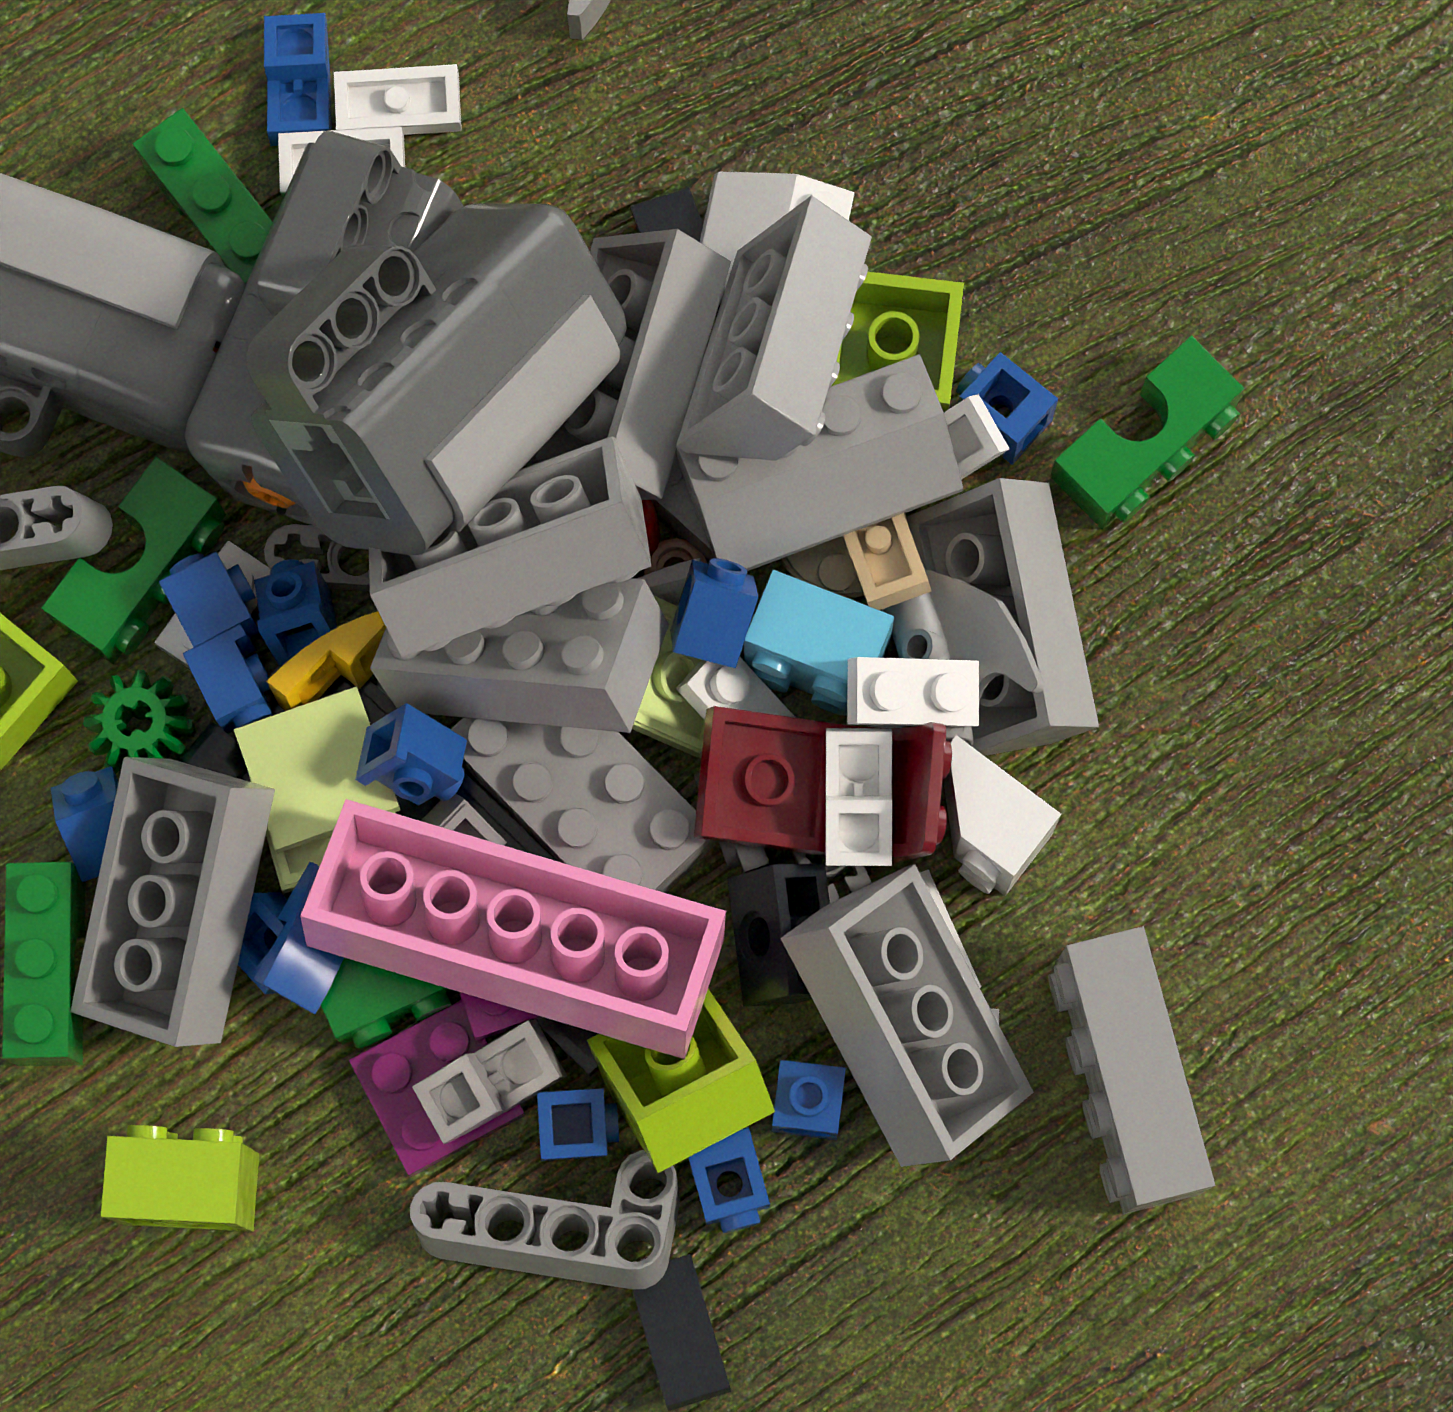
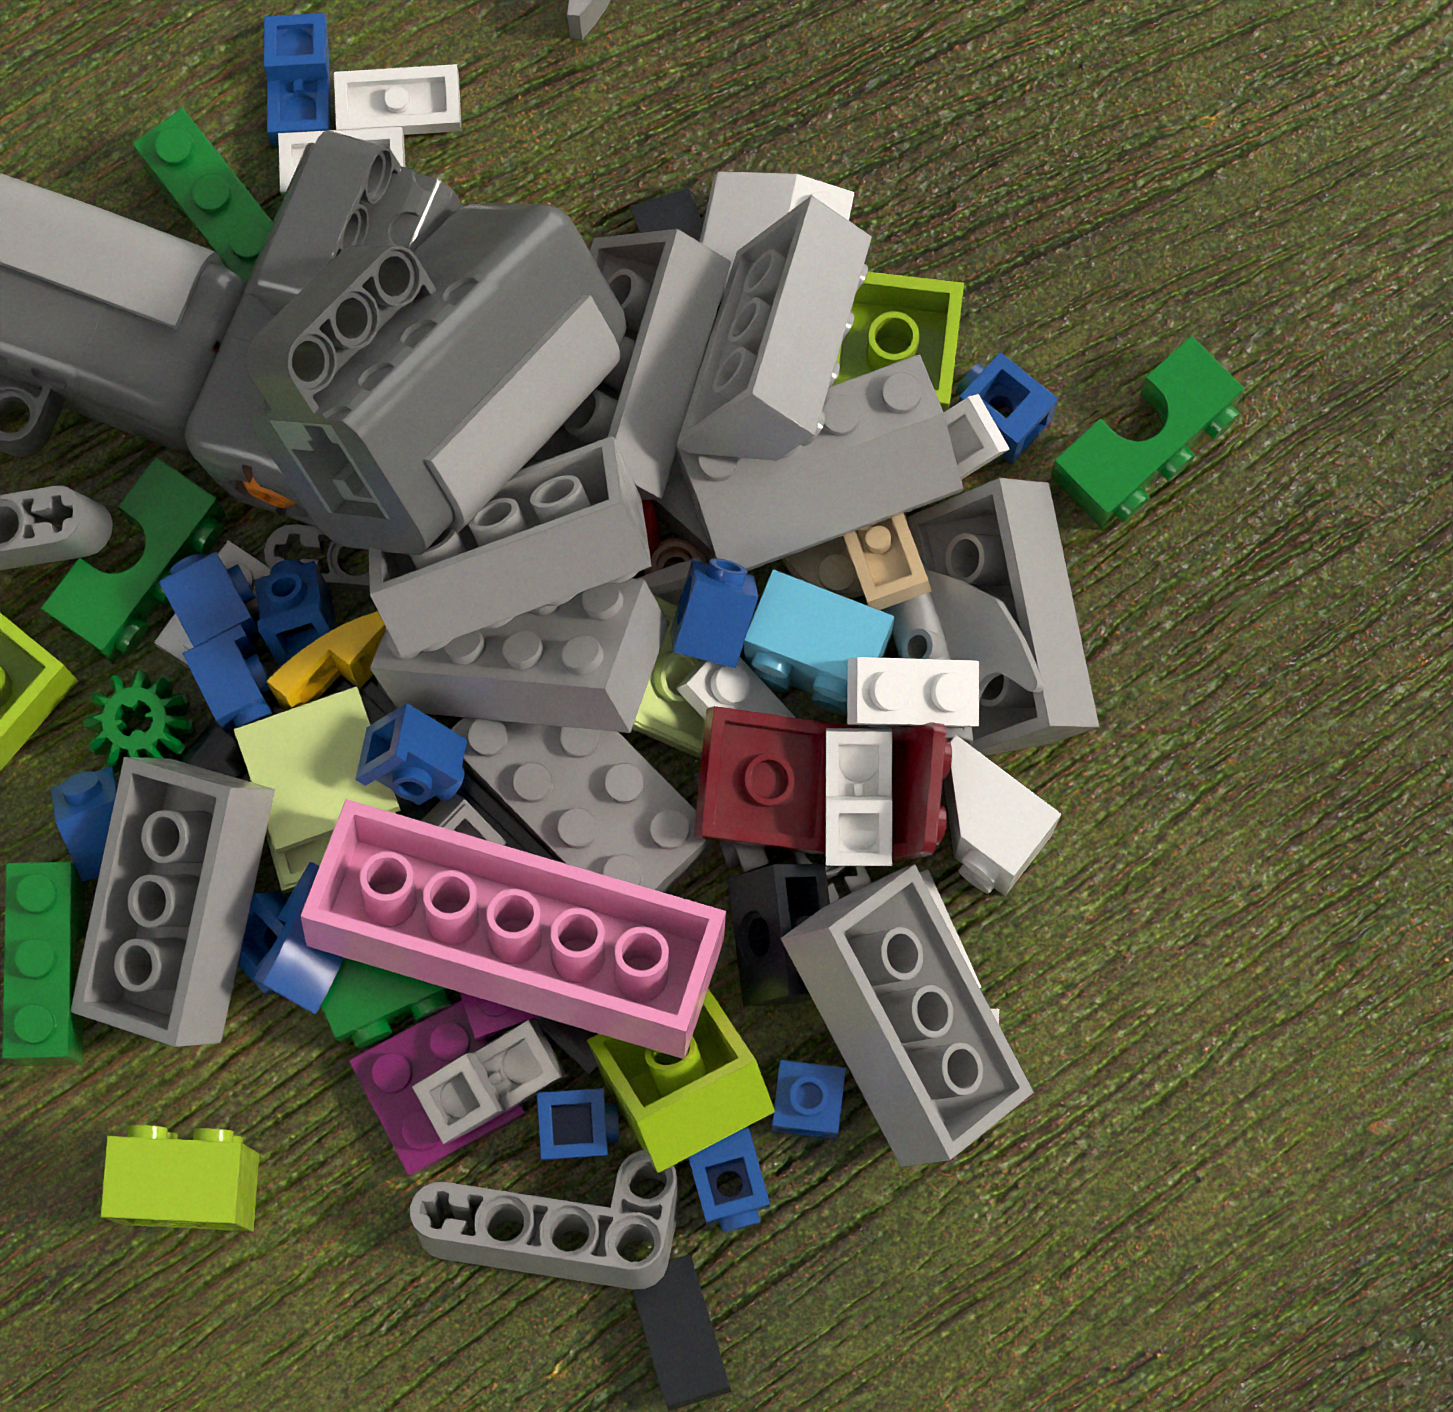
(1132, 1071): light grey brick -> none

